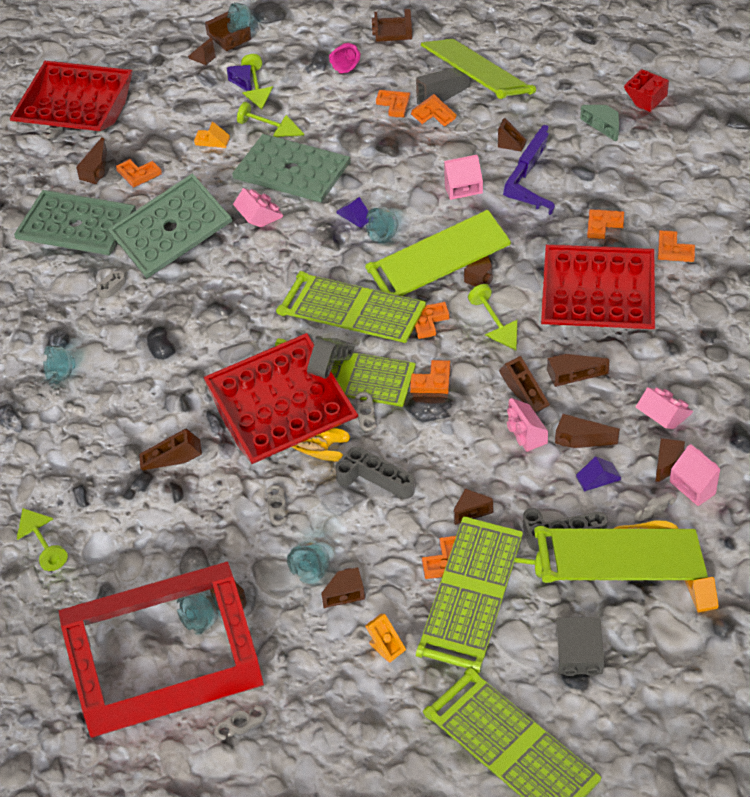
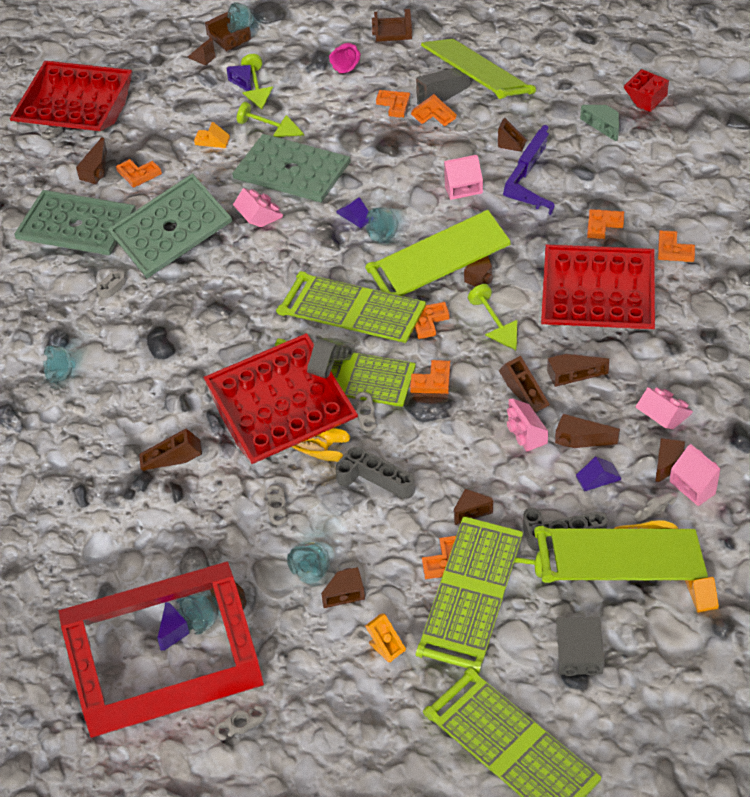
(52, 556): lime piece -> none
(172, 627): none -> dark purple slope

